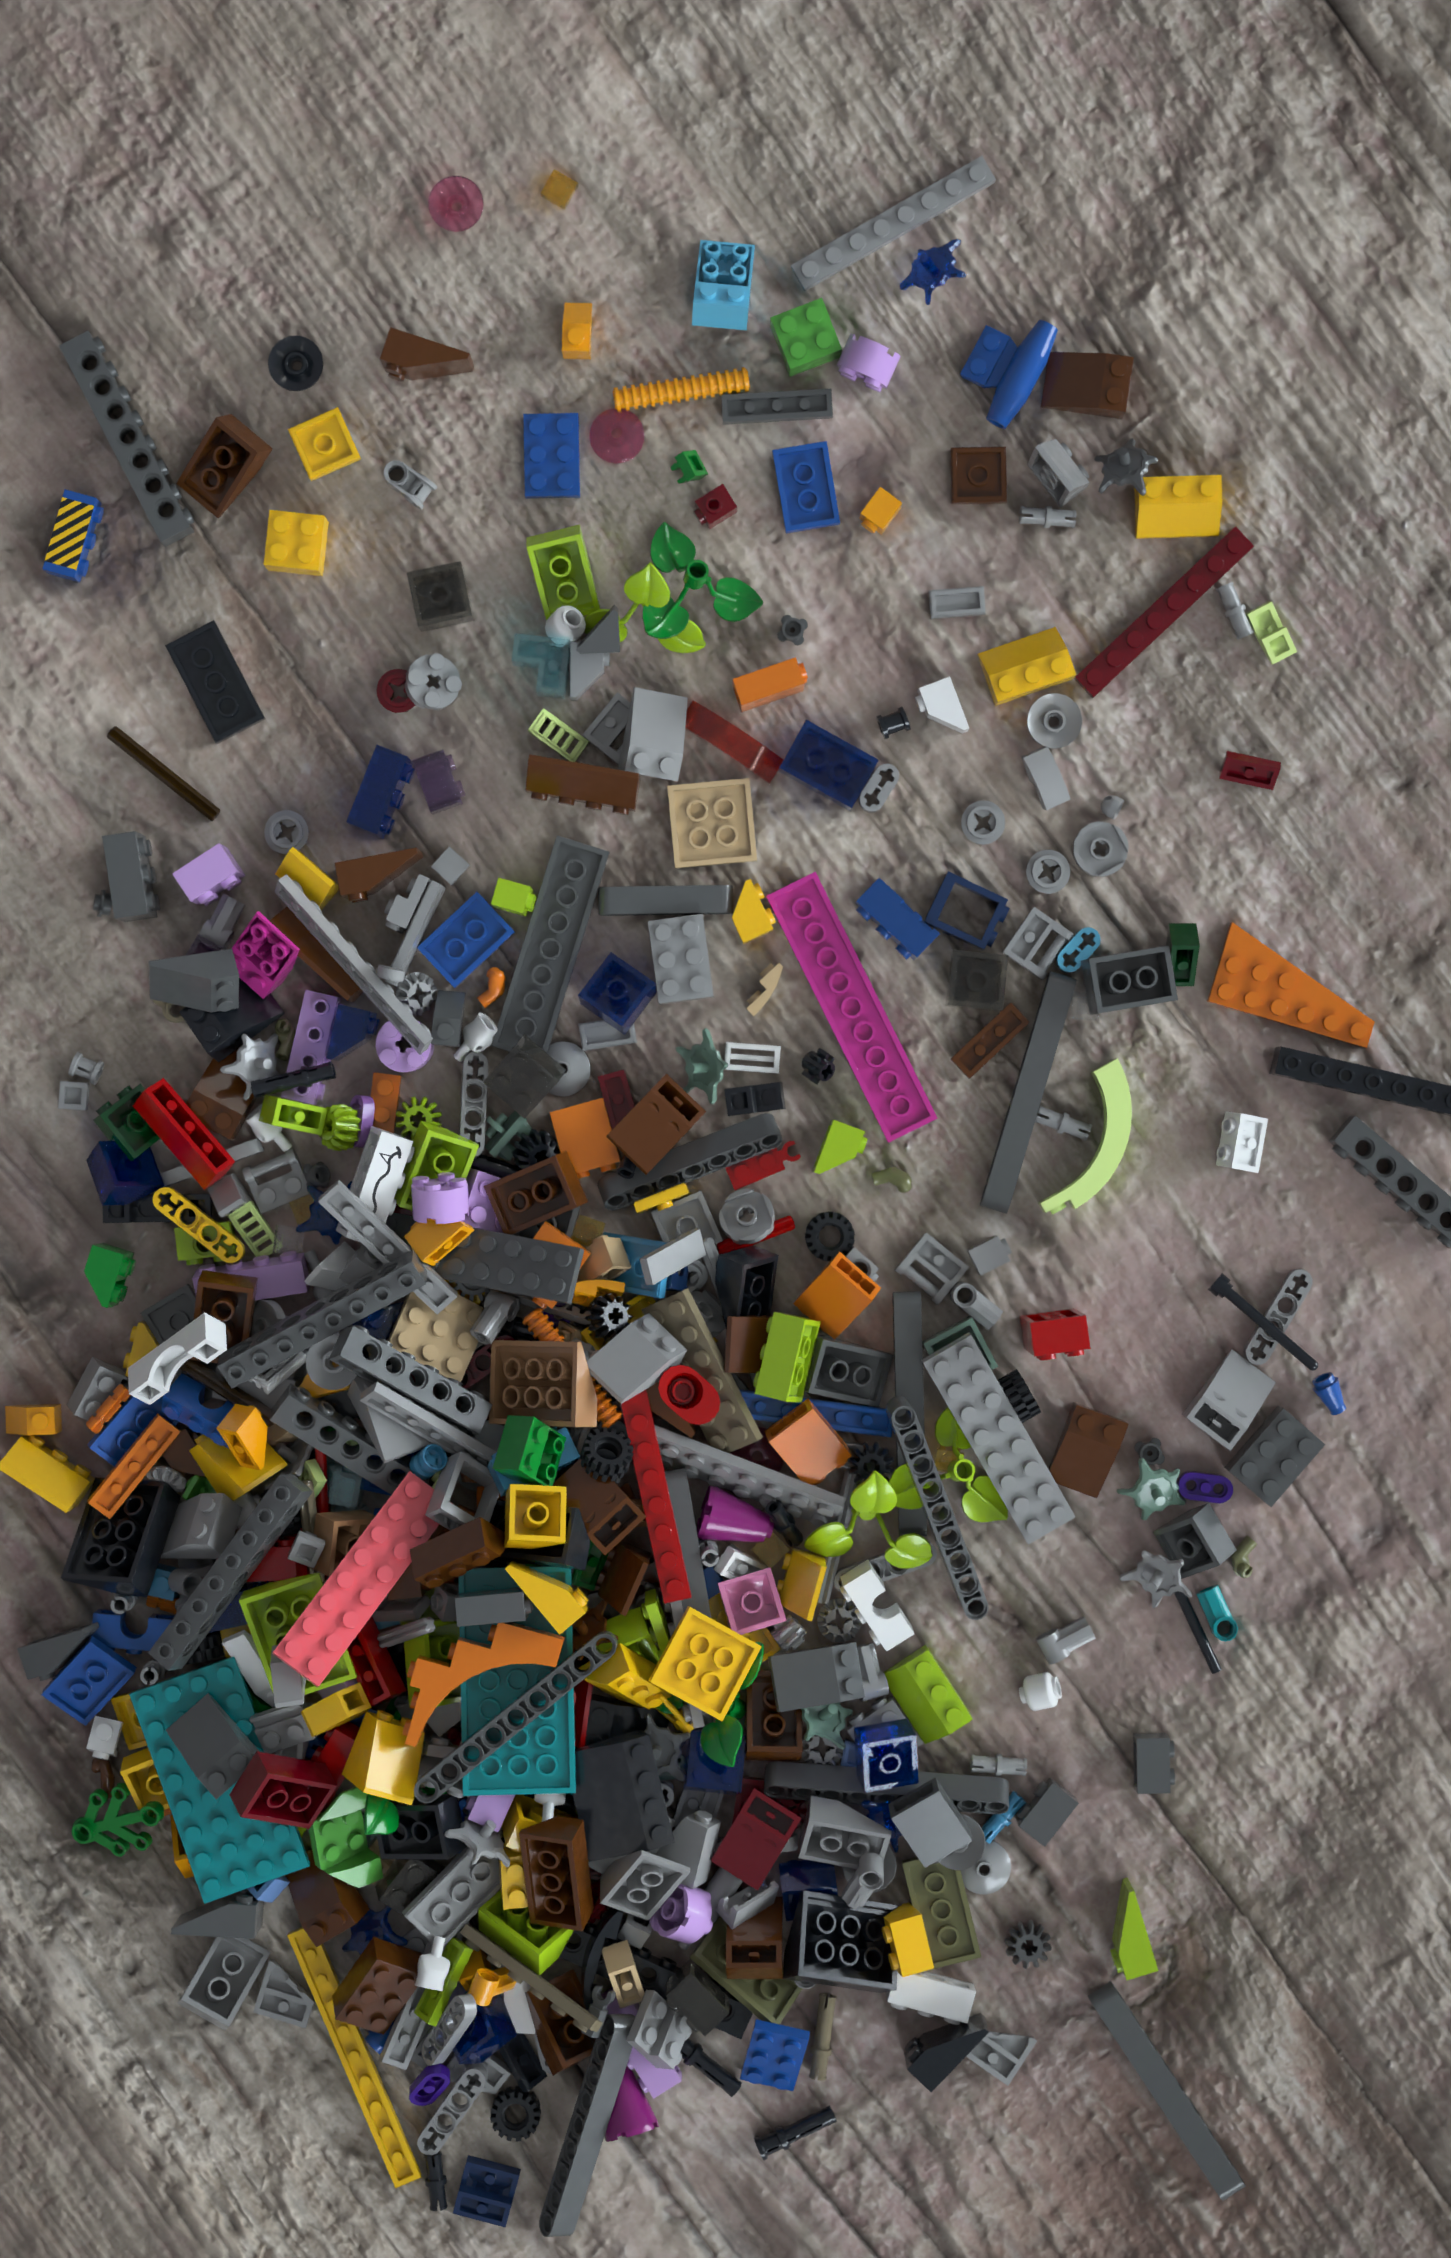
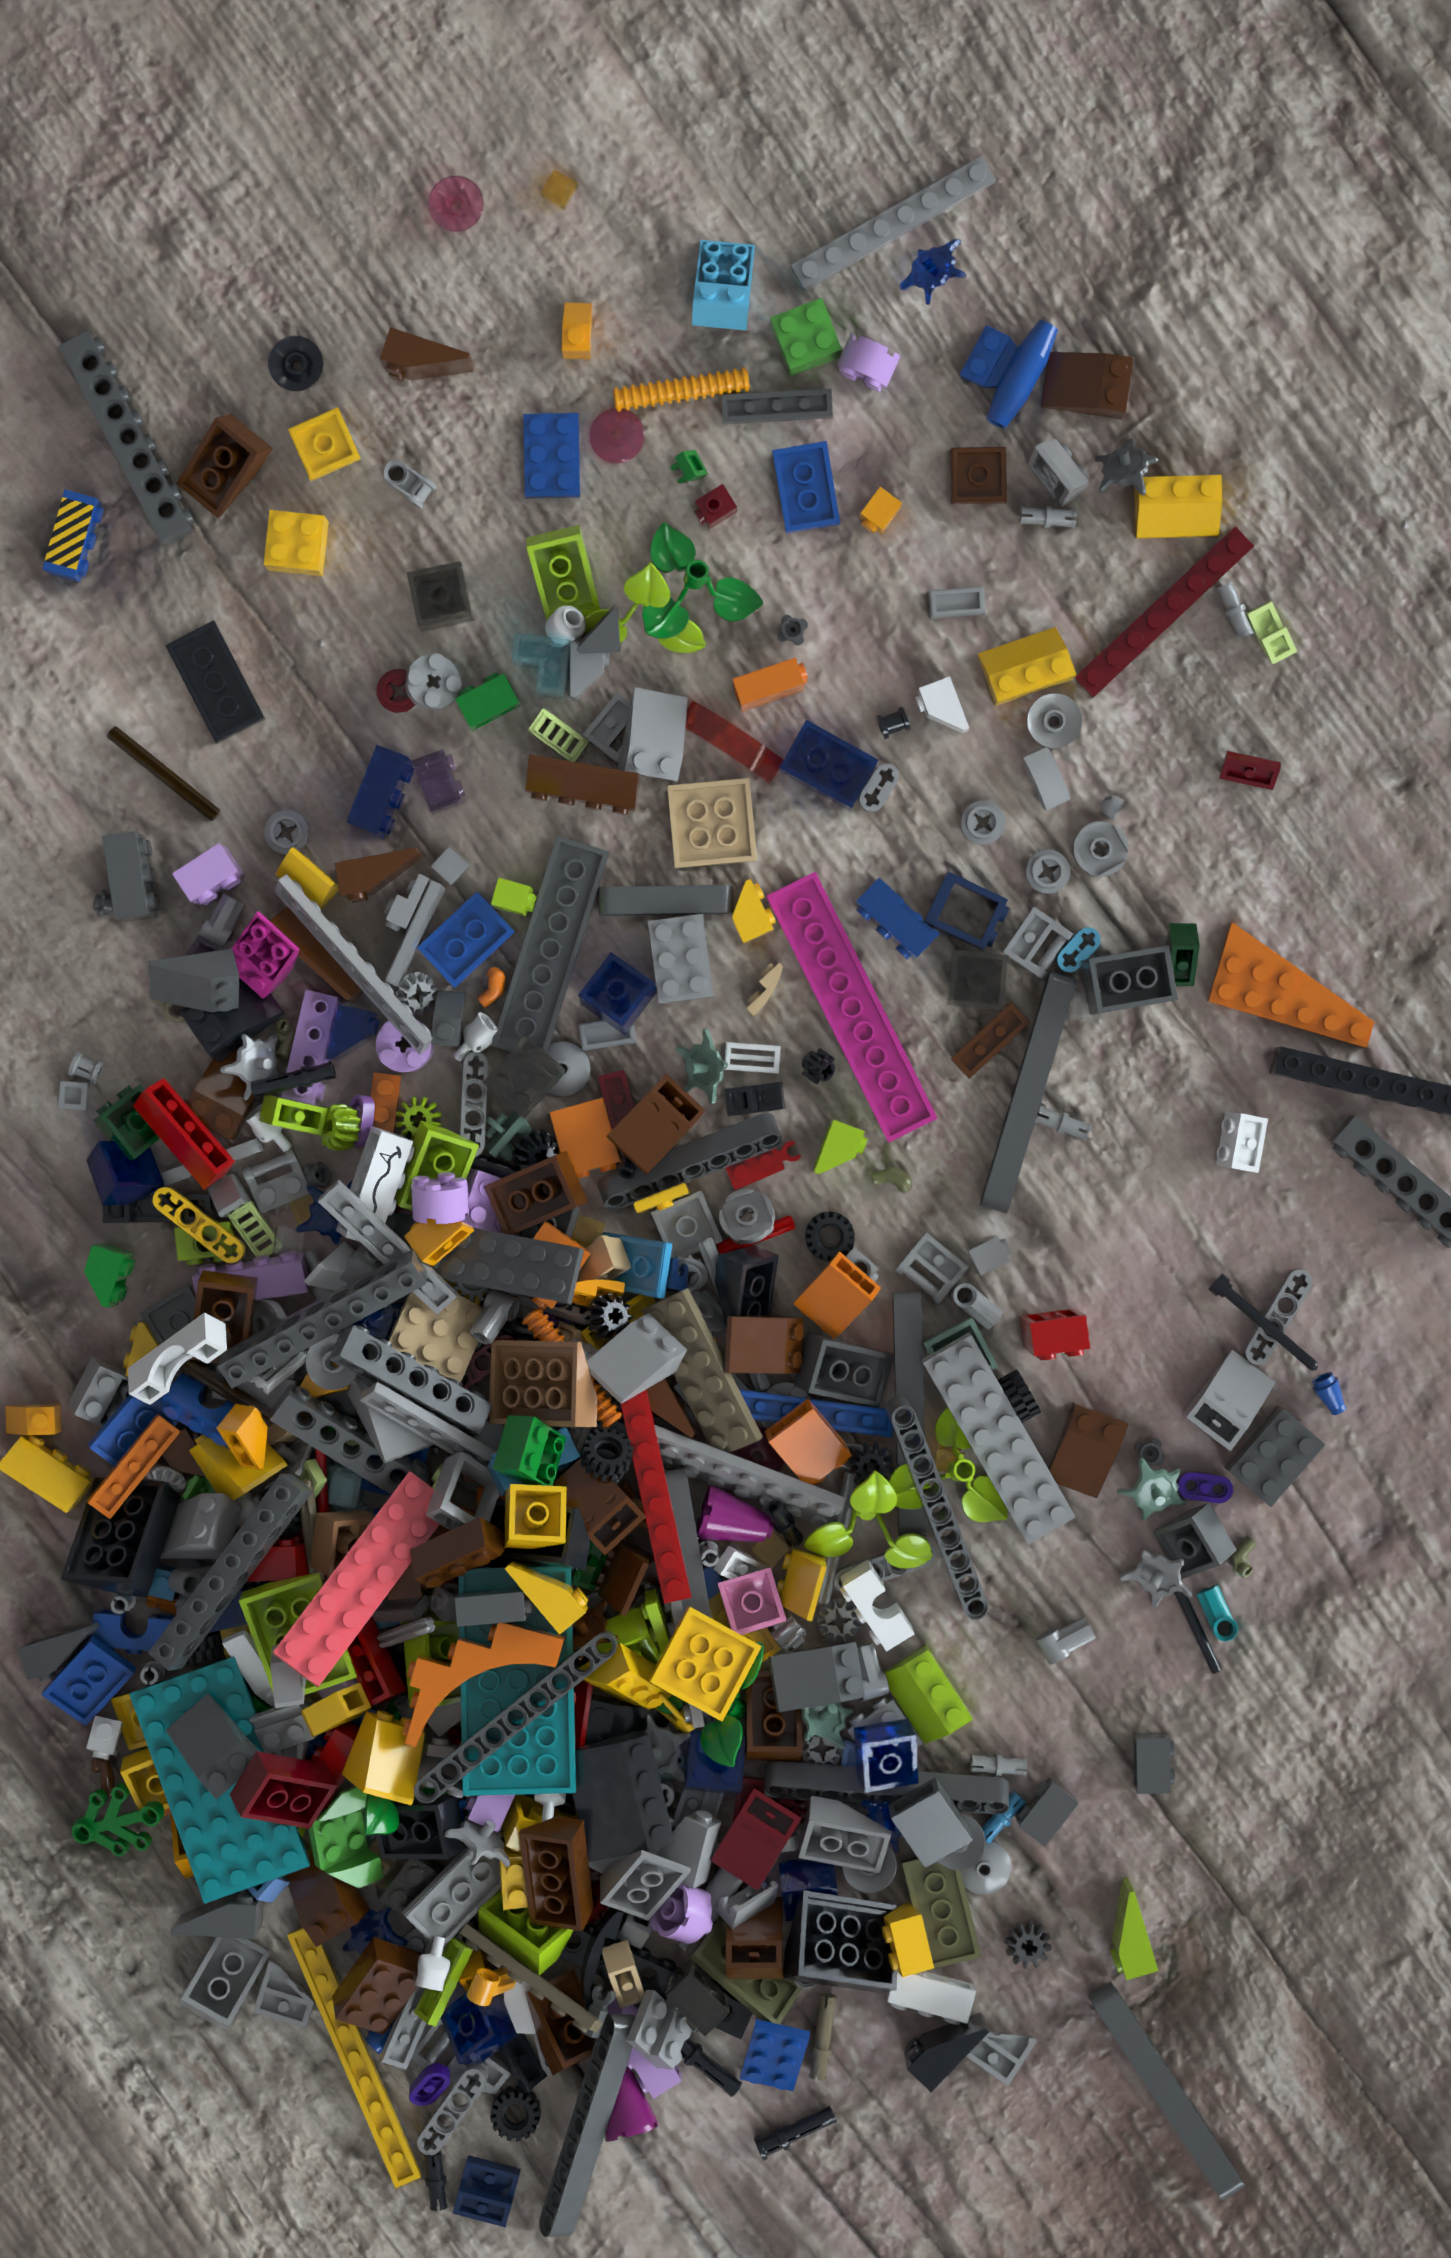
(108, 1409): orange axle -> none
(306, 1549): light grey tile -> none
(390, 973): light grey tile -> none
(428, 1461): dark azure wheel -> none
(449, 2029): light grey beam -> none
(487, 701): none -> green brick
(672, 1256): light grey tile -> none
(689, 1395): red piece -> none
(786, 1357): lime slope -> none
(864, 1881): light grey piece -> none
(1040, 1691): white head -> none
(1114, 1139): yellowish green arch -> none

